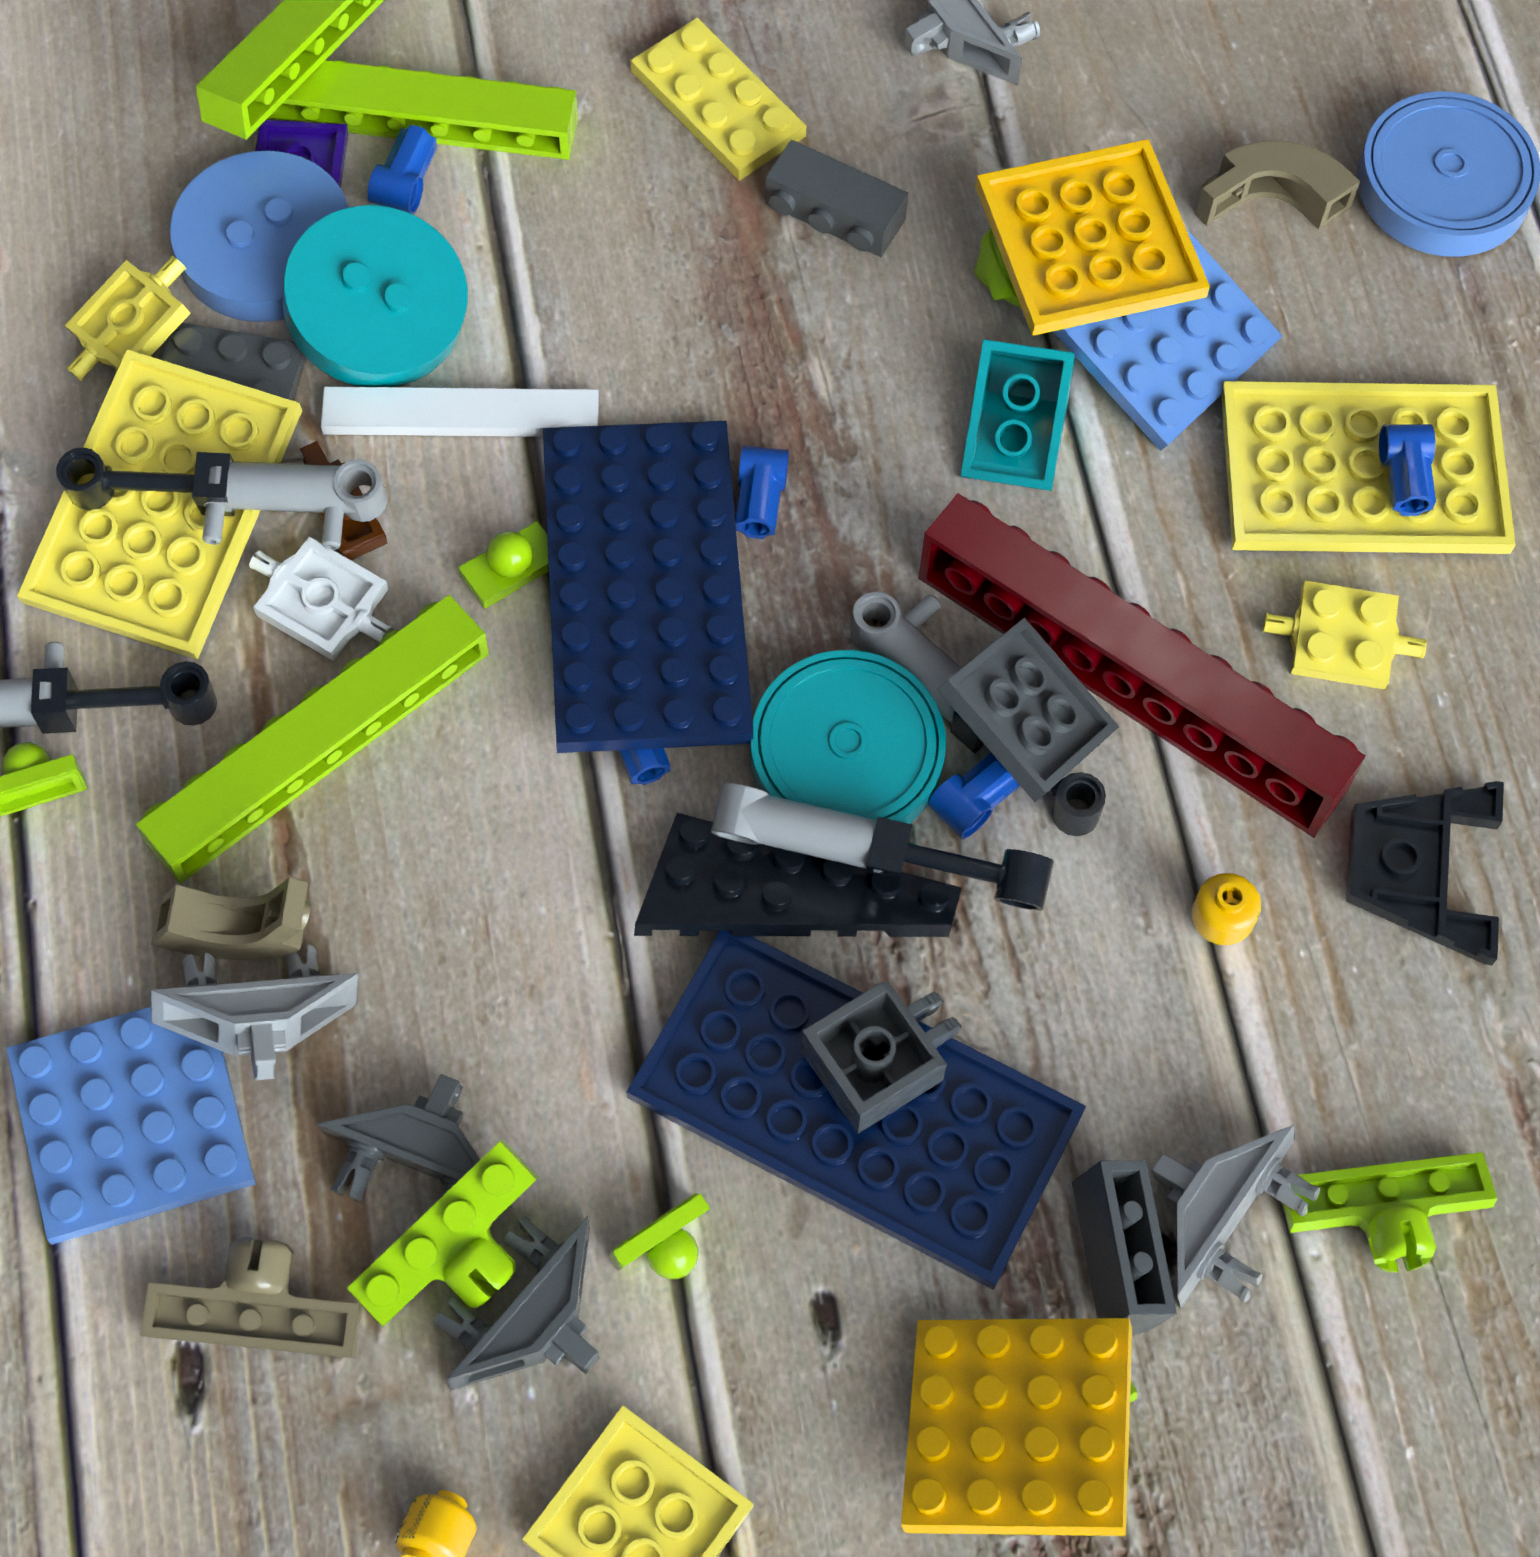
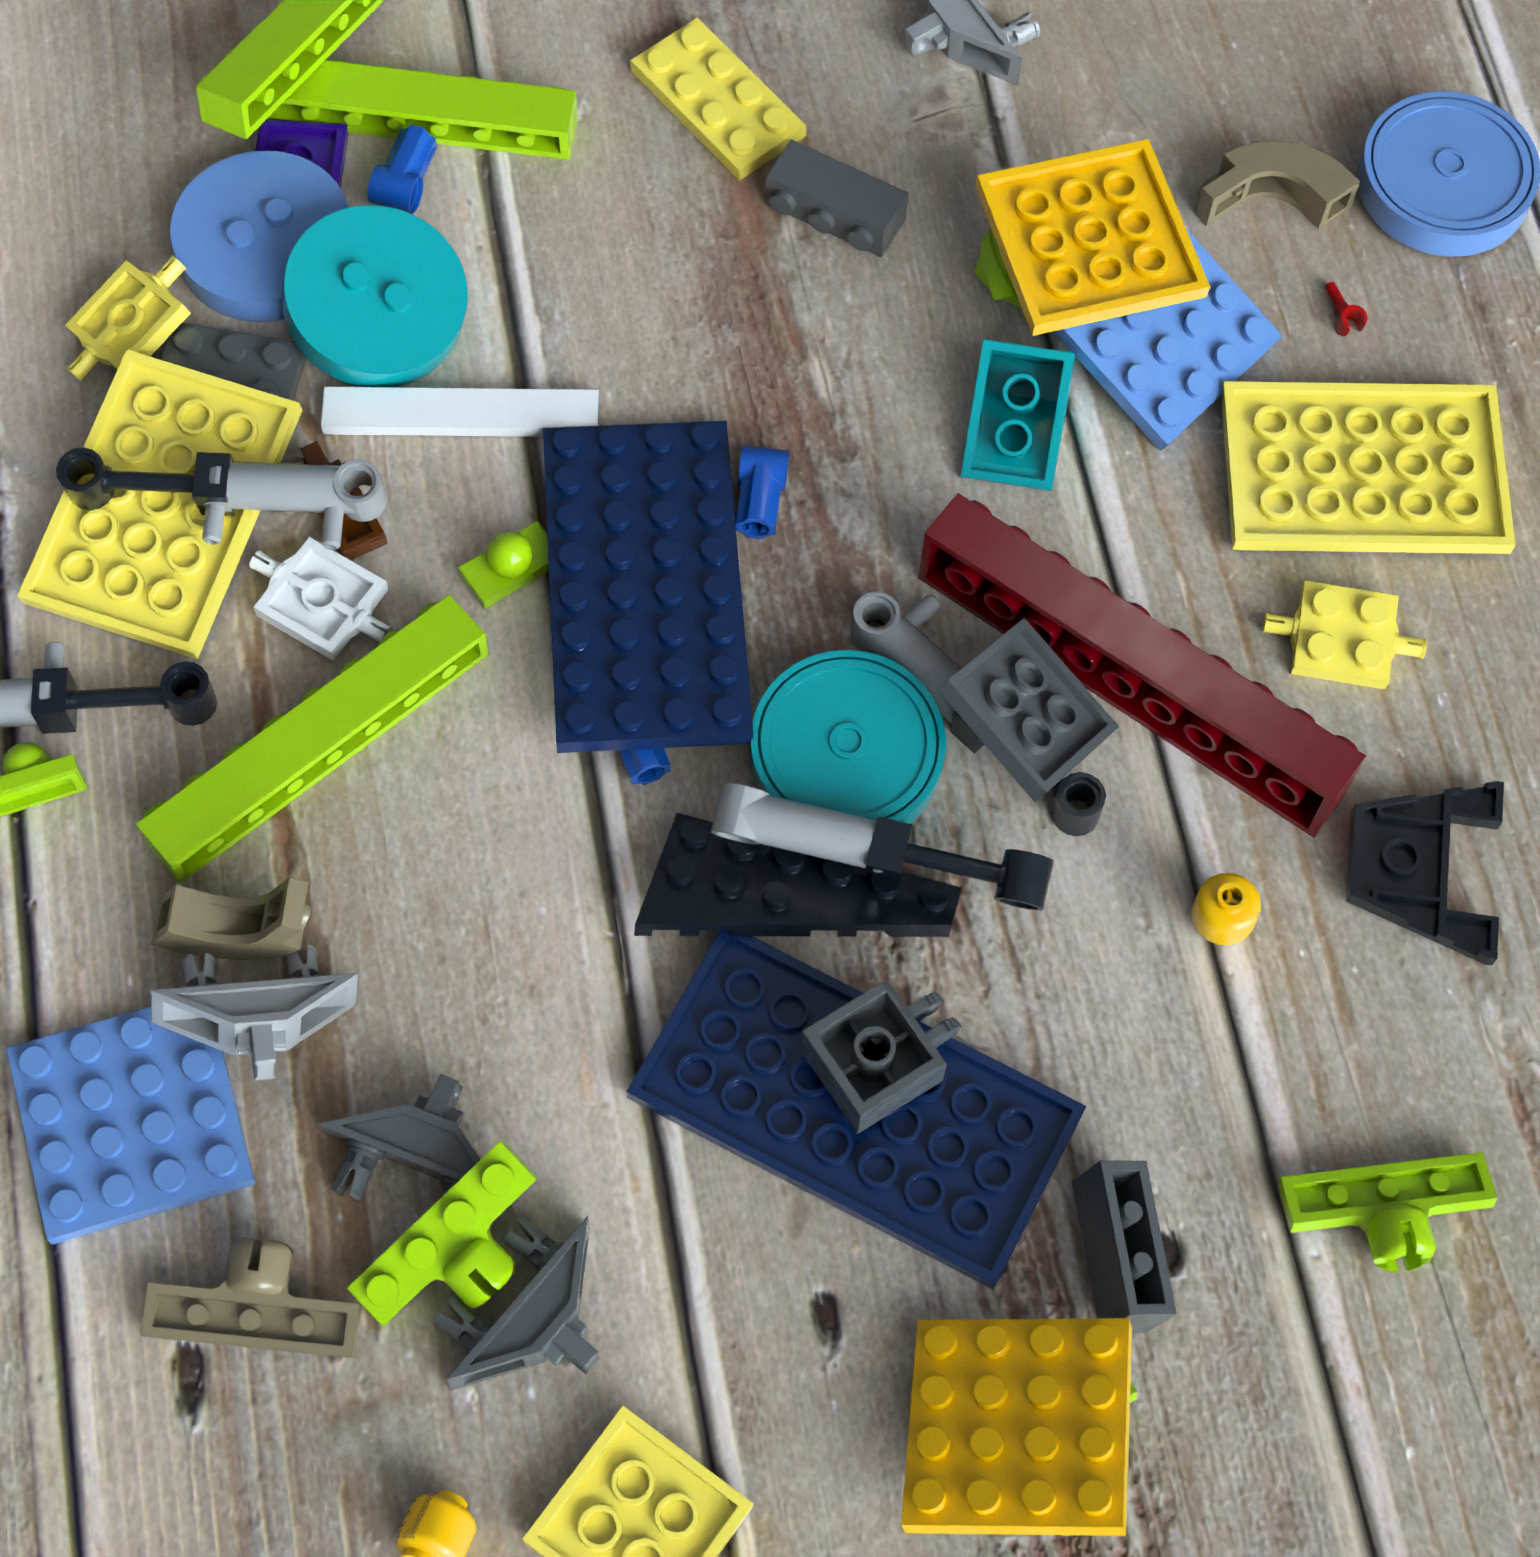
(669, 1248): lime tile -> none
(969, 799): blue piece -> none
(1215, 1199): light grey connector -> none
(1345, 311): none -> red hand
(1409, 455): blue piece -> none

